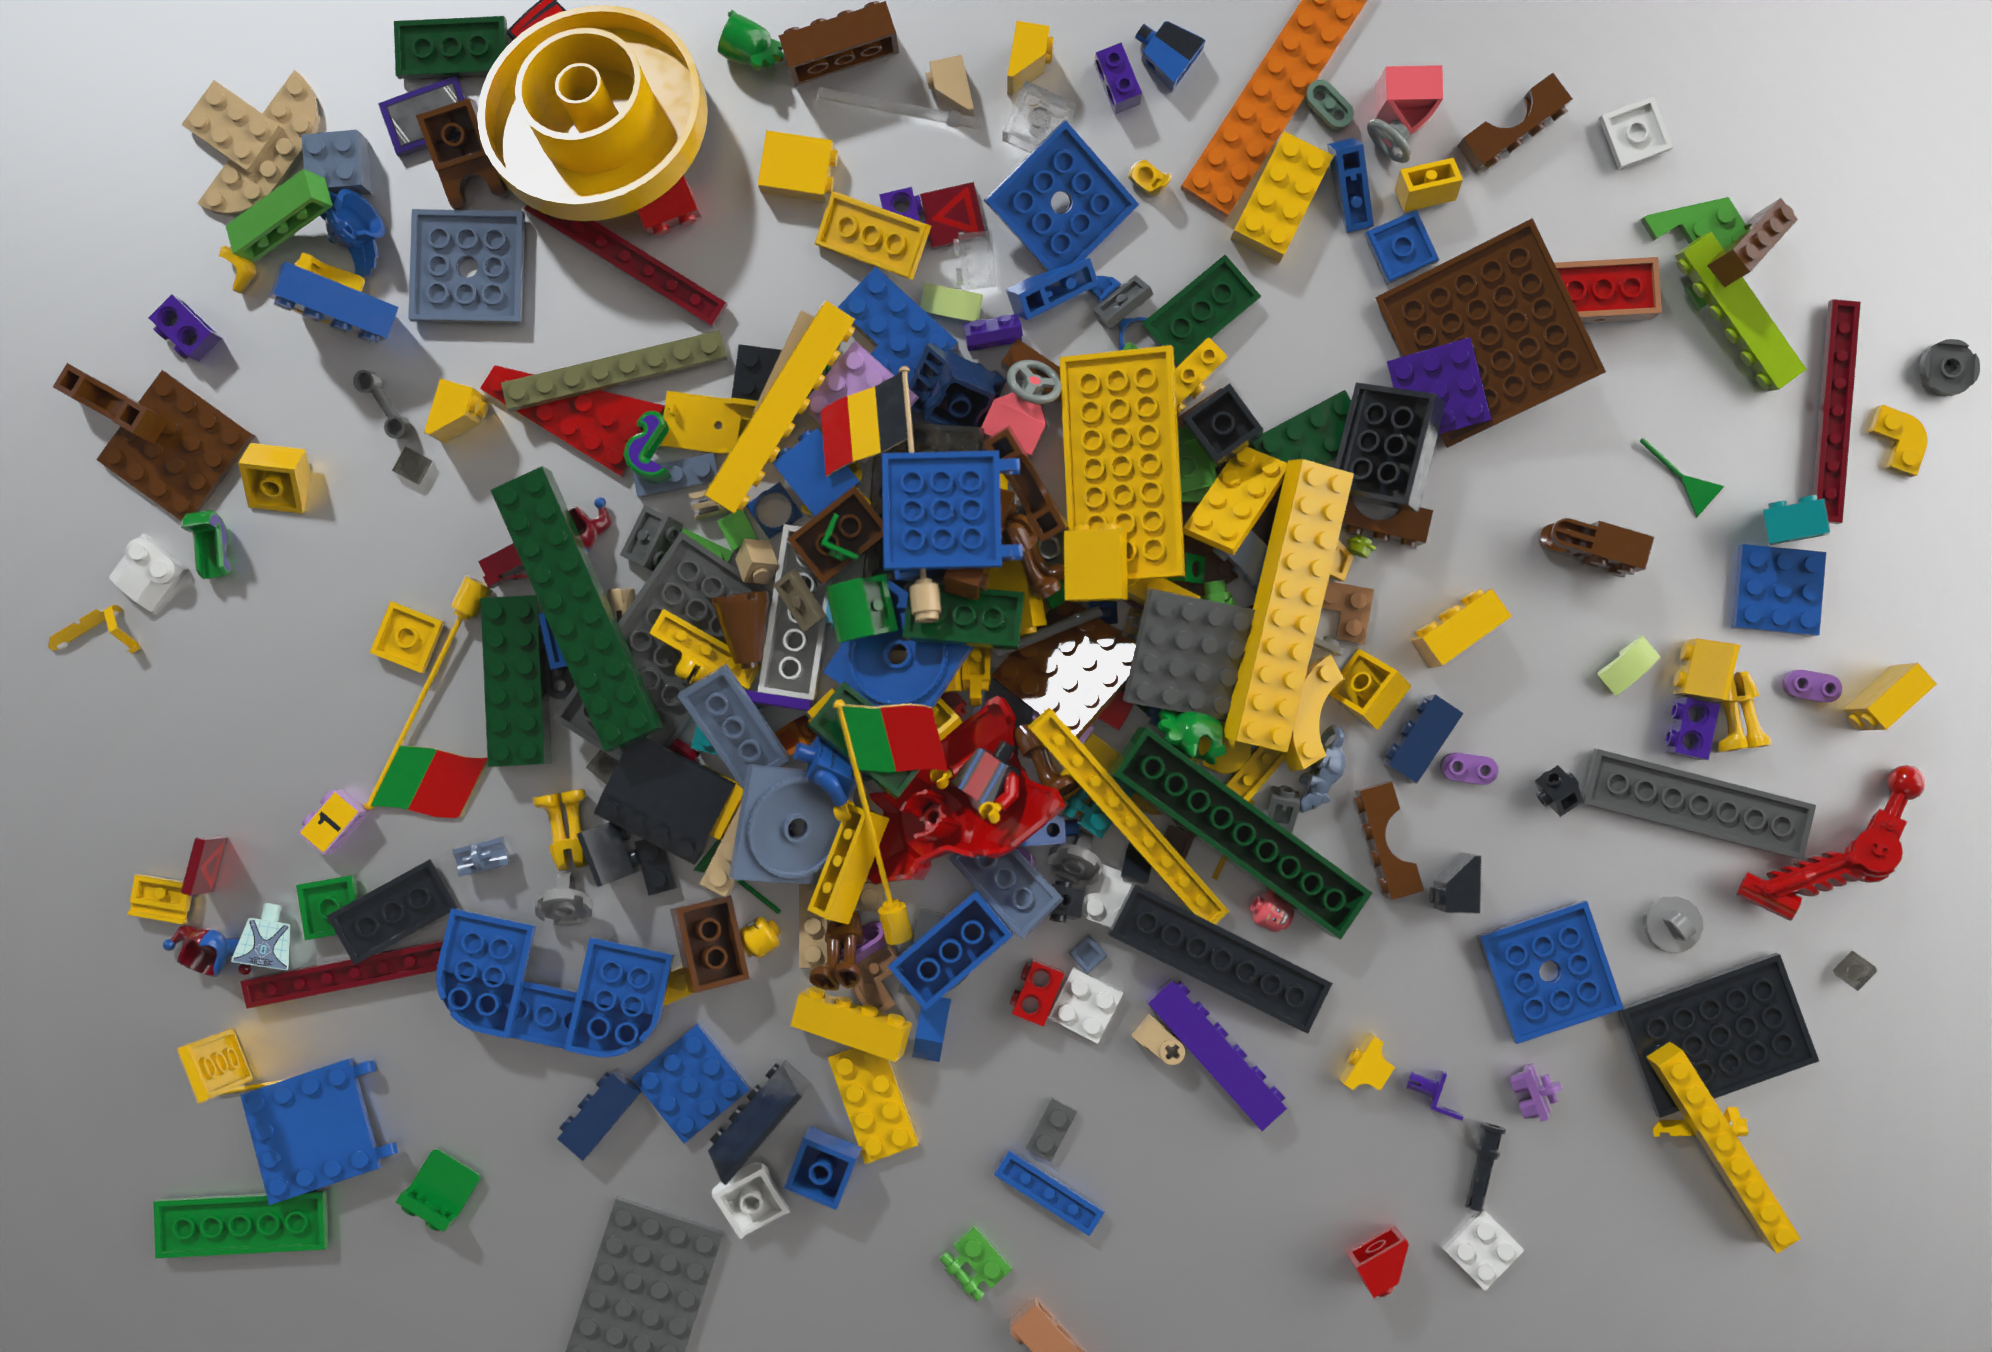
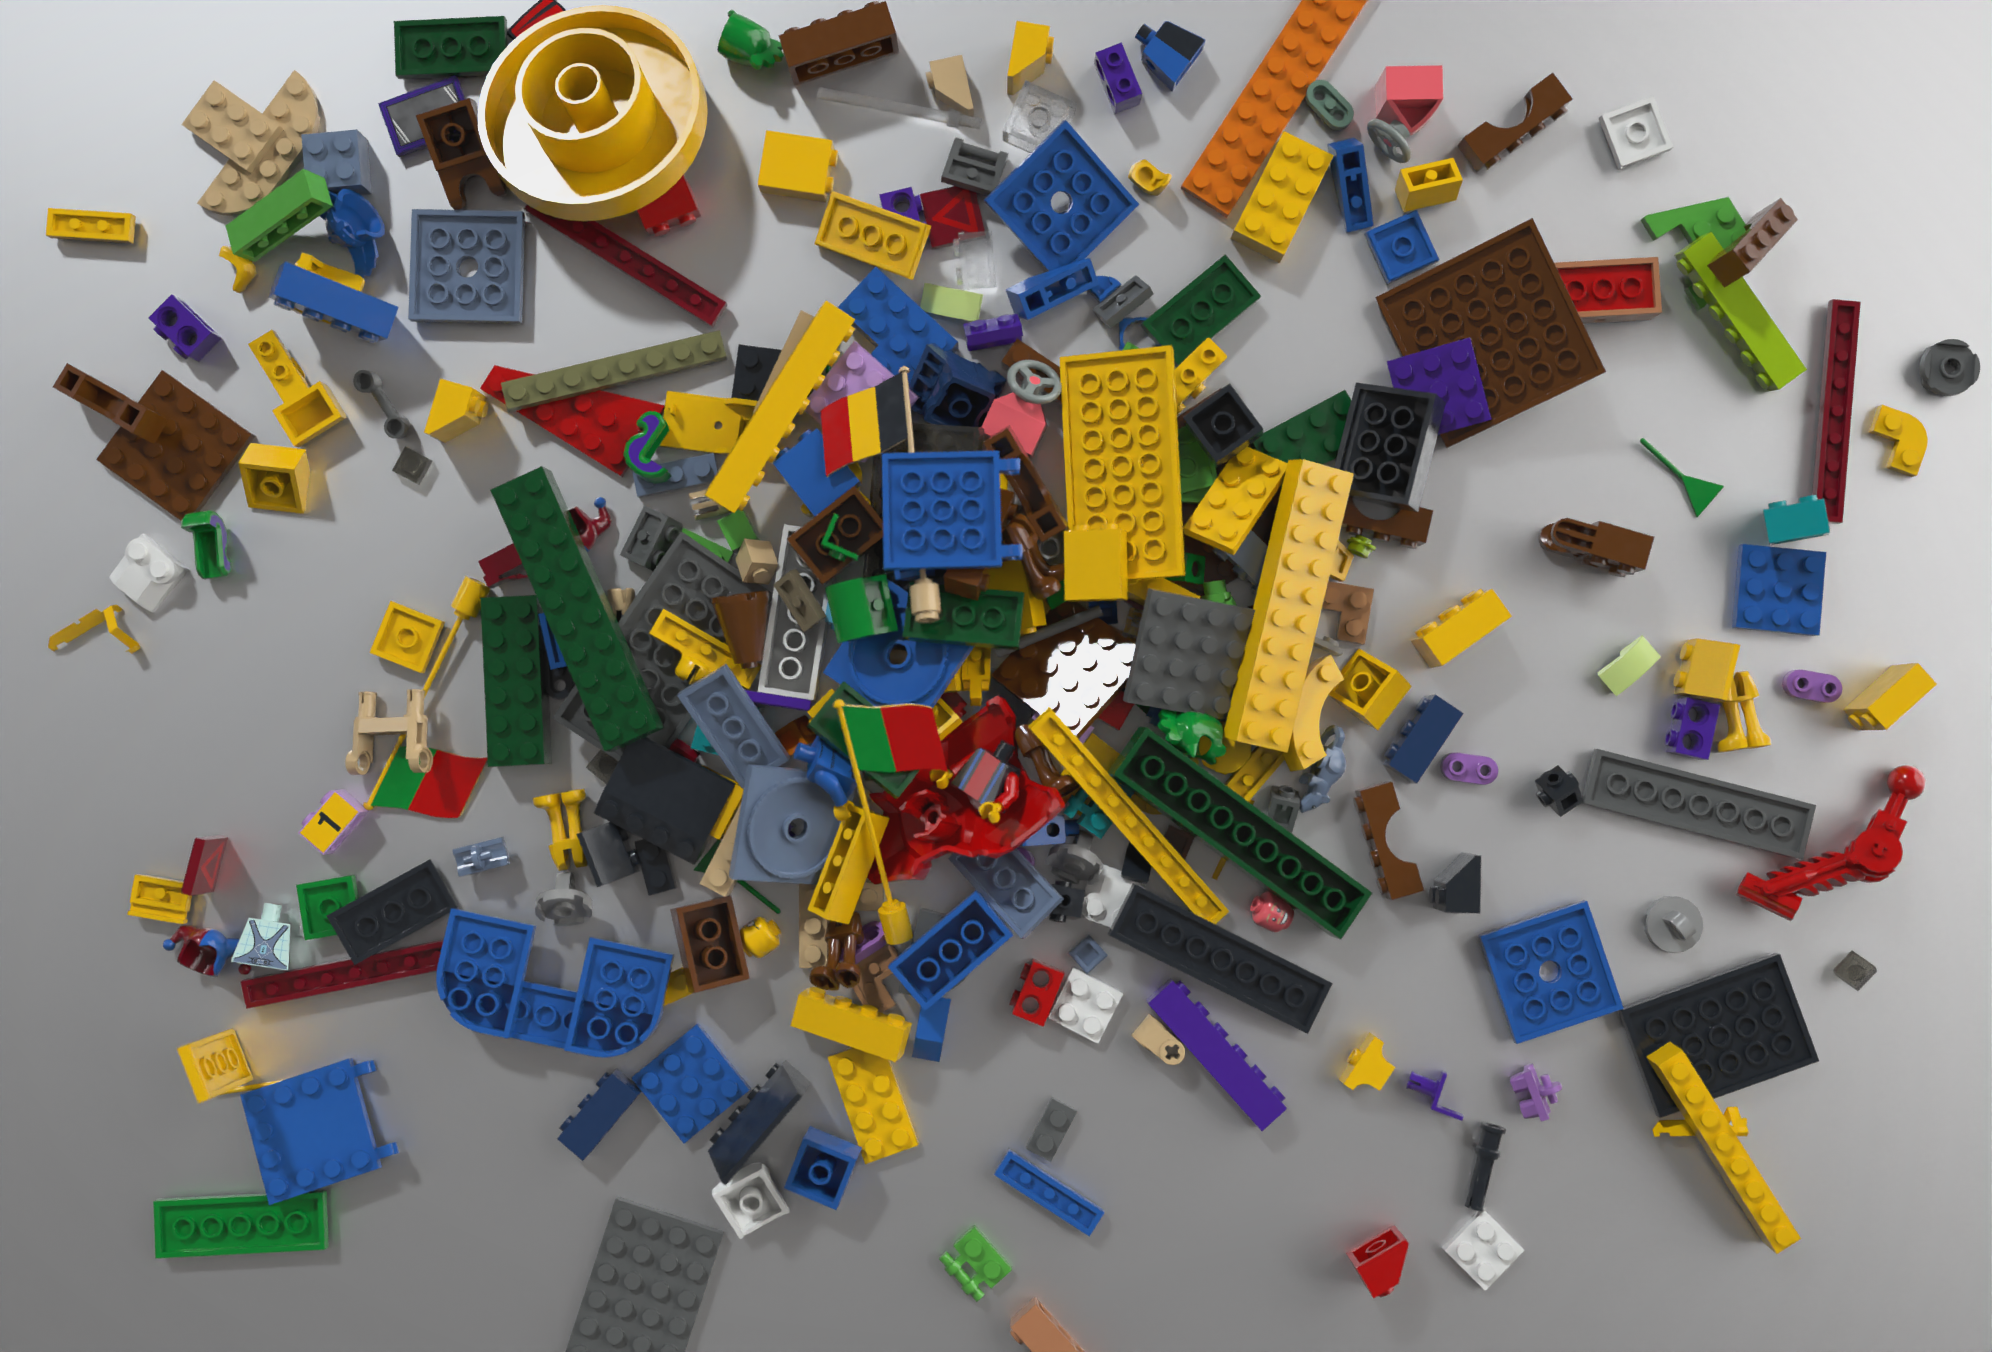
(90, 225): none -> yellow plate
(305, 409): none -> yellow plate
(367, 725): none -> tan connector
(439, 1190): green bracket -> none
(775, 492): blue piece -> none
(971, 173): none -> dark grey plate

